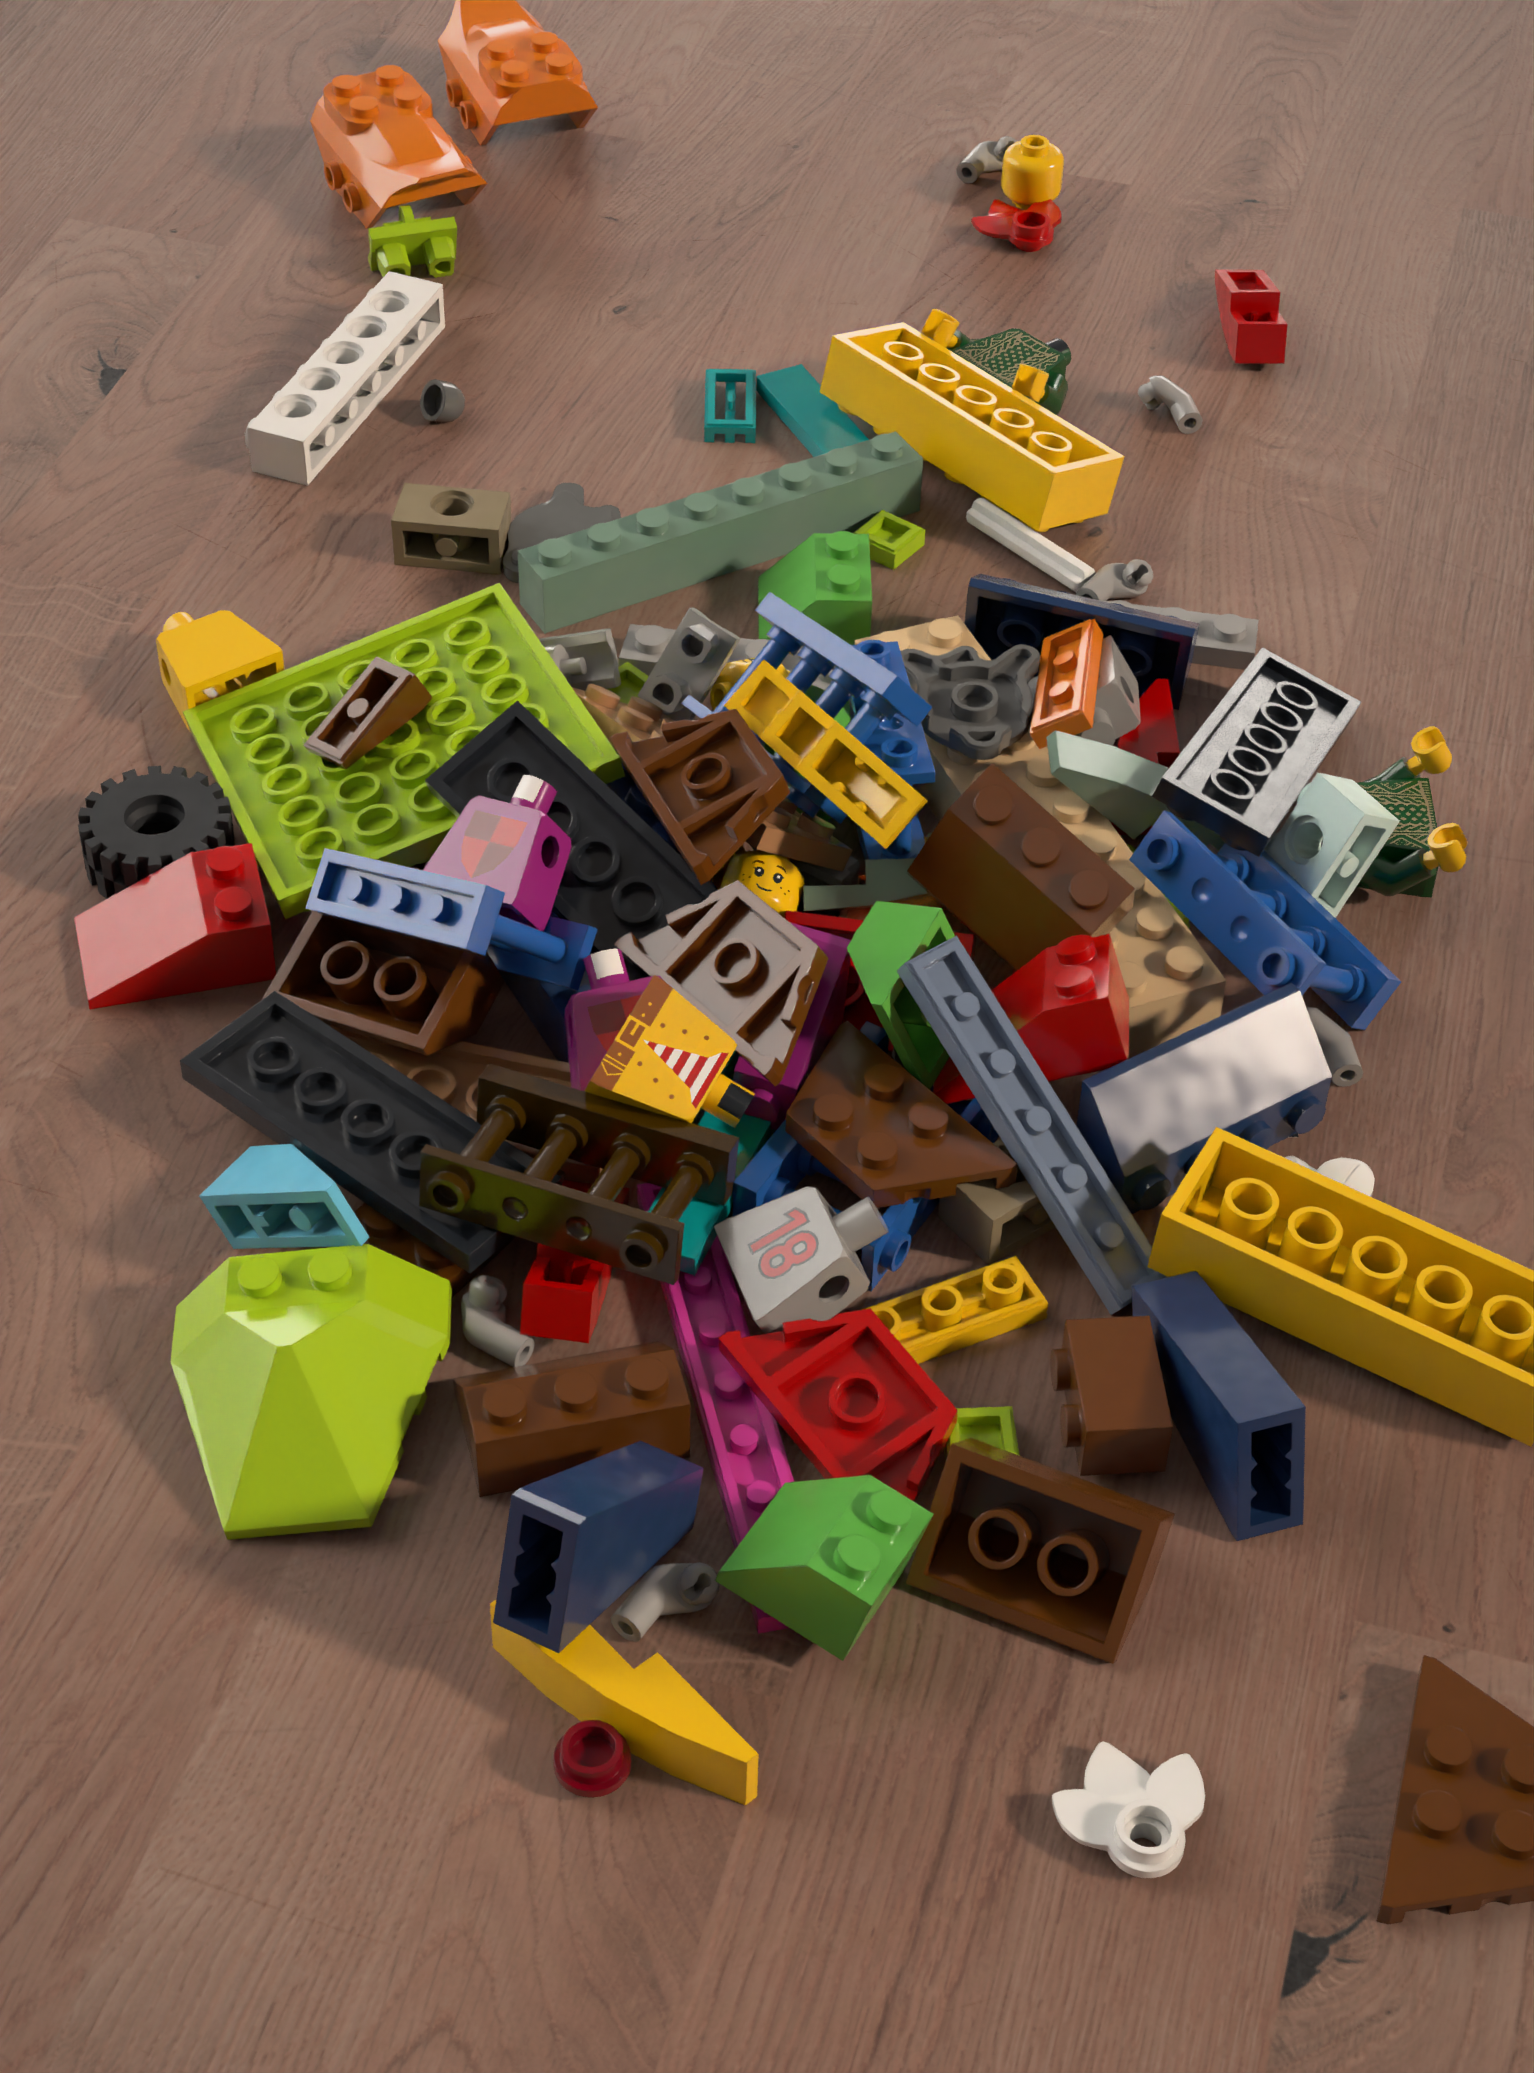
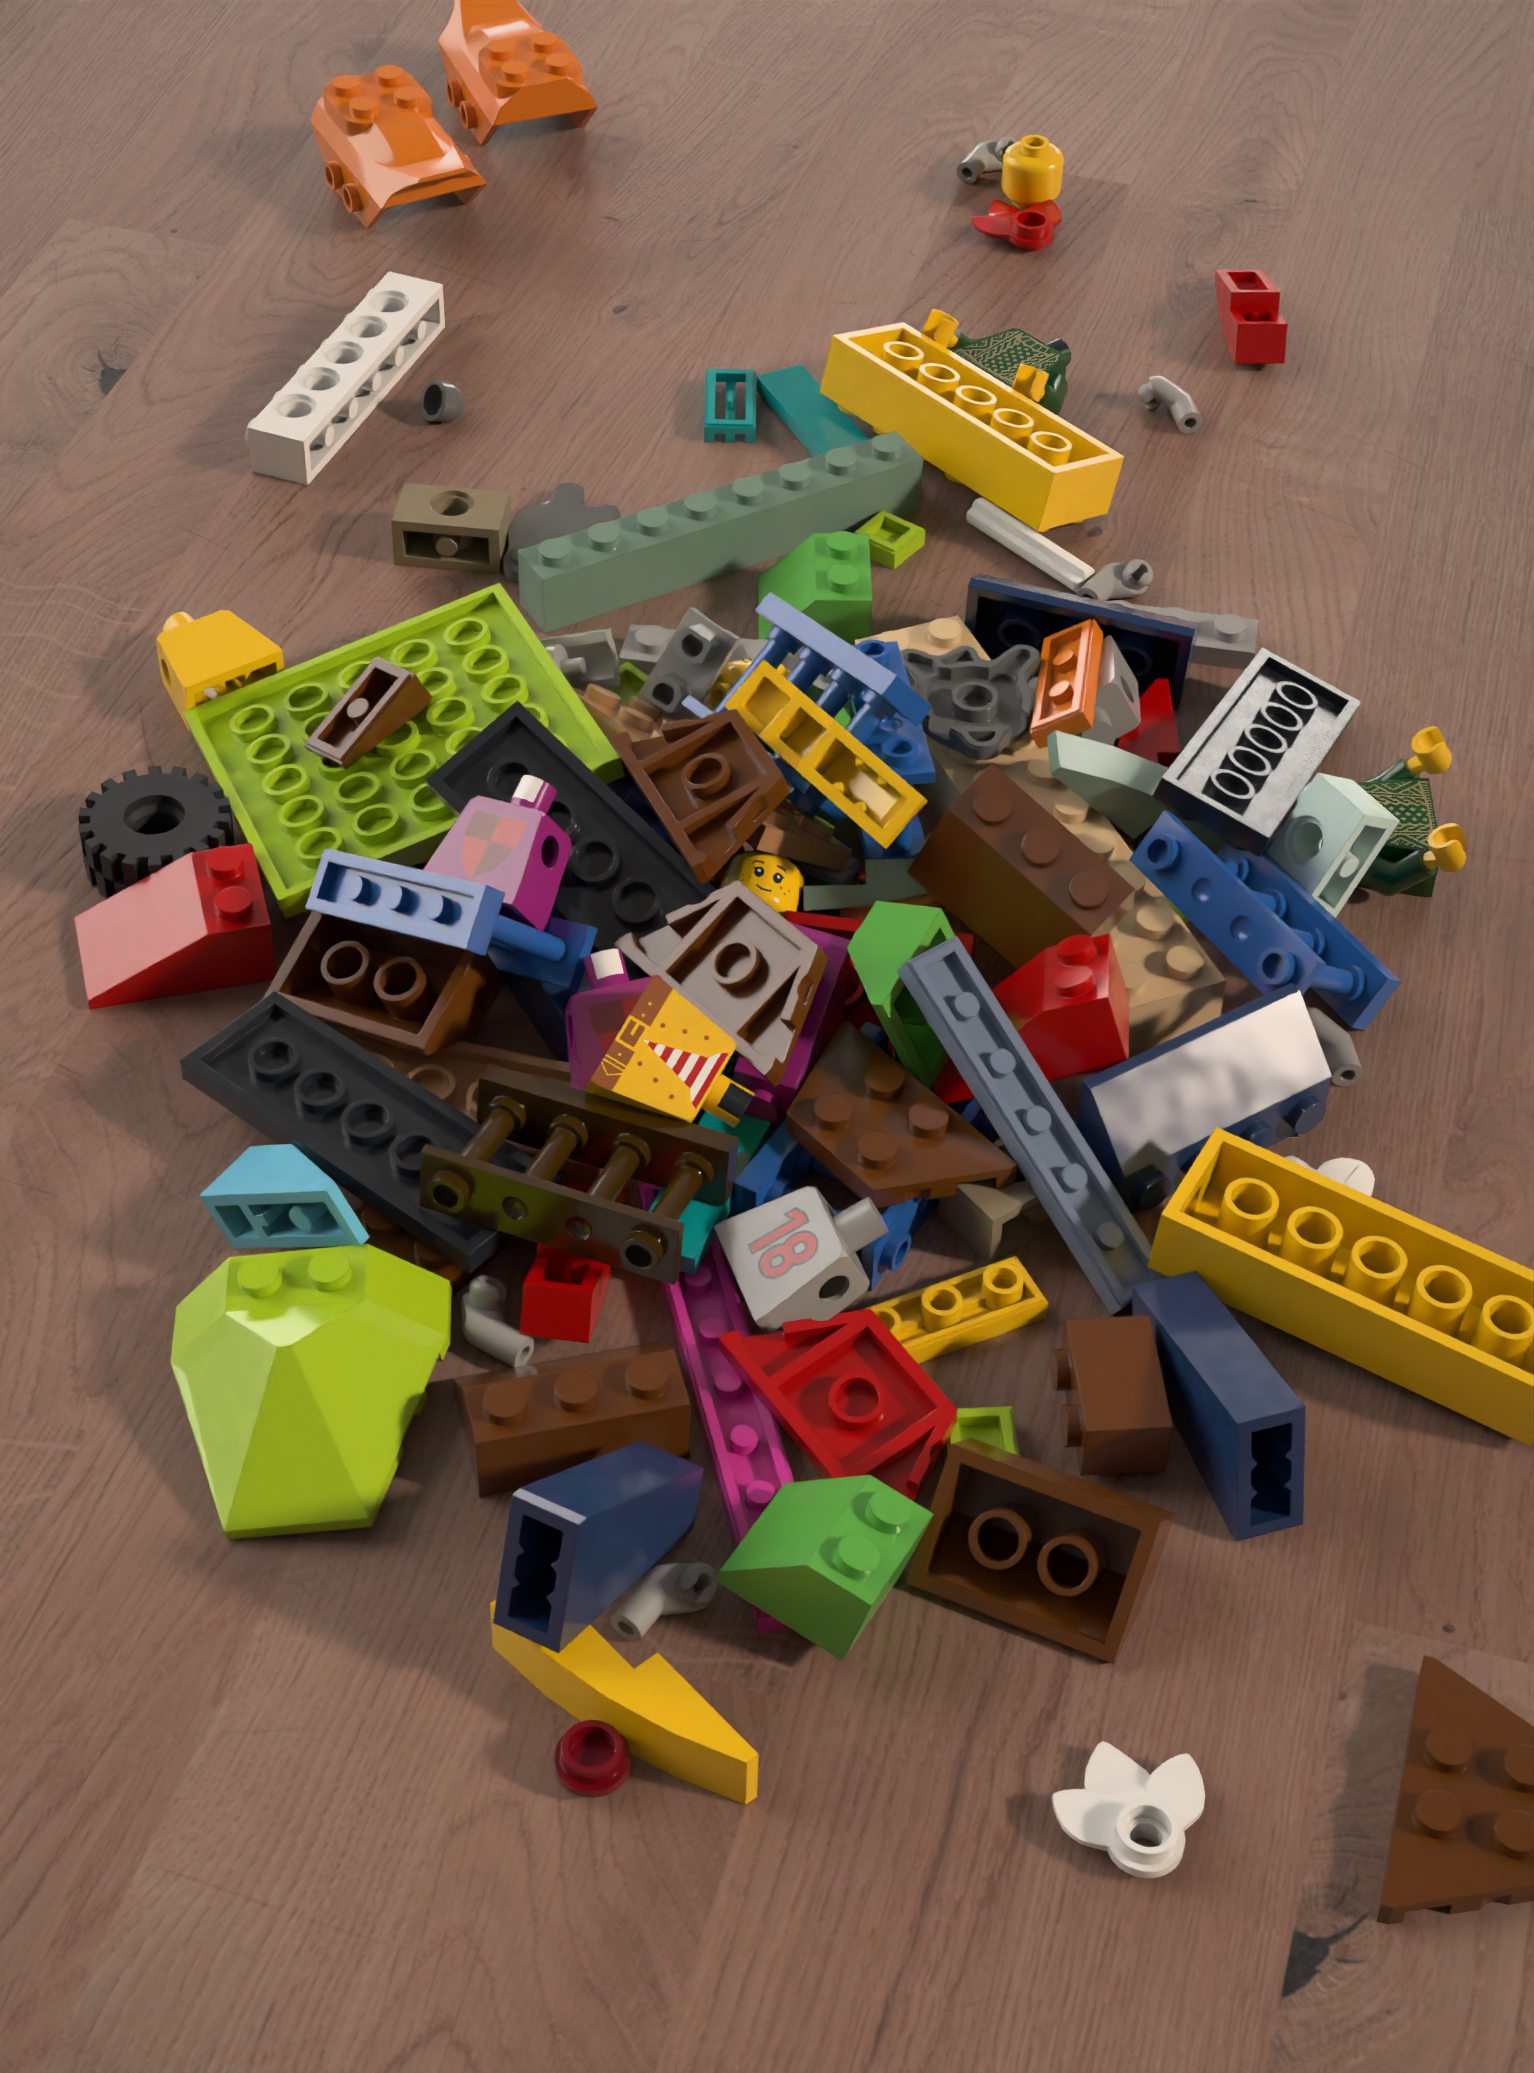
(413, 242): lime hips -> none

